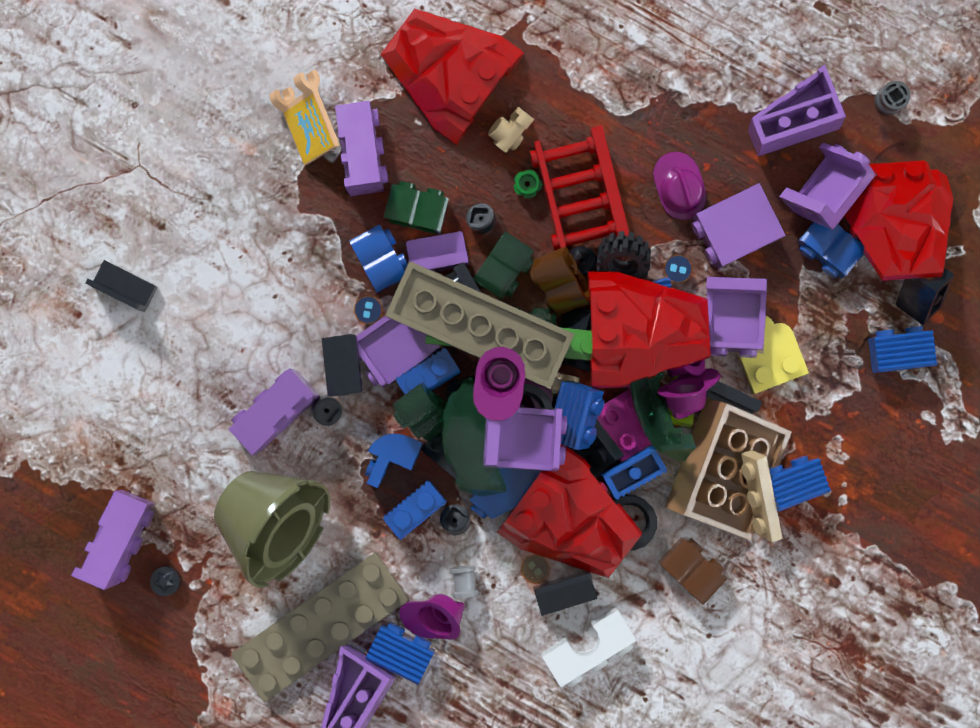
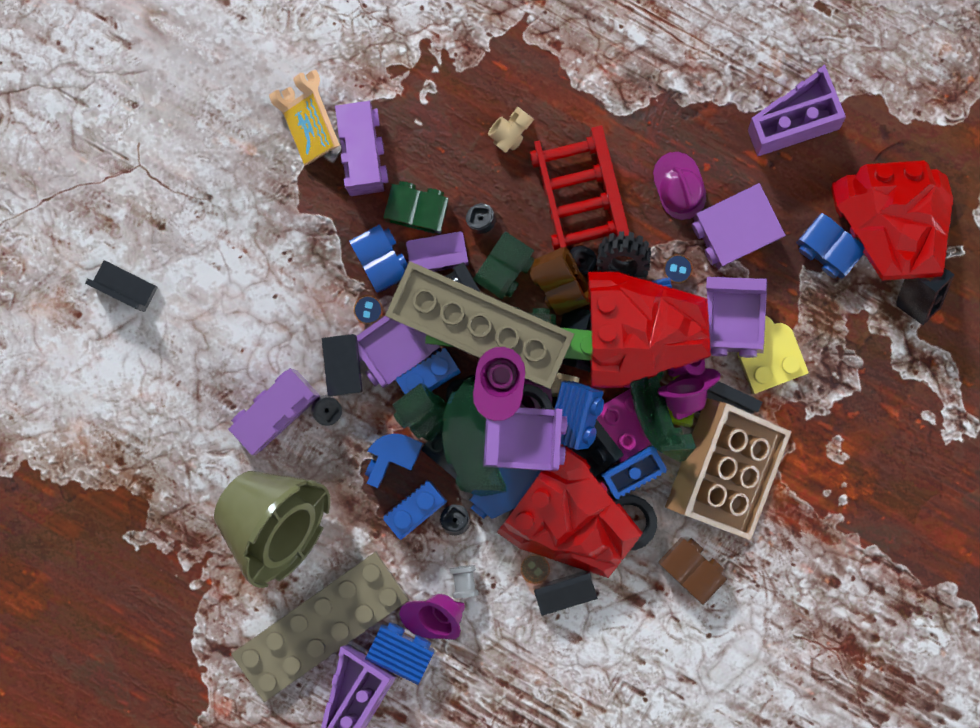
(116, 540): medium lavender wedge -> none
(165, 580): black tile -> none
(448, 68): red wedge -> none
(527, 176): green plate -> none
(569, 664): white arch -> none
(761, 496): tan plate -> none
(798, 482): blue brick -> none
(831, 187): medium lavender panel -> none
(888, 103): dark grey wheel -> none
(902, 351): blue brick -> none

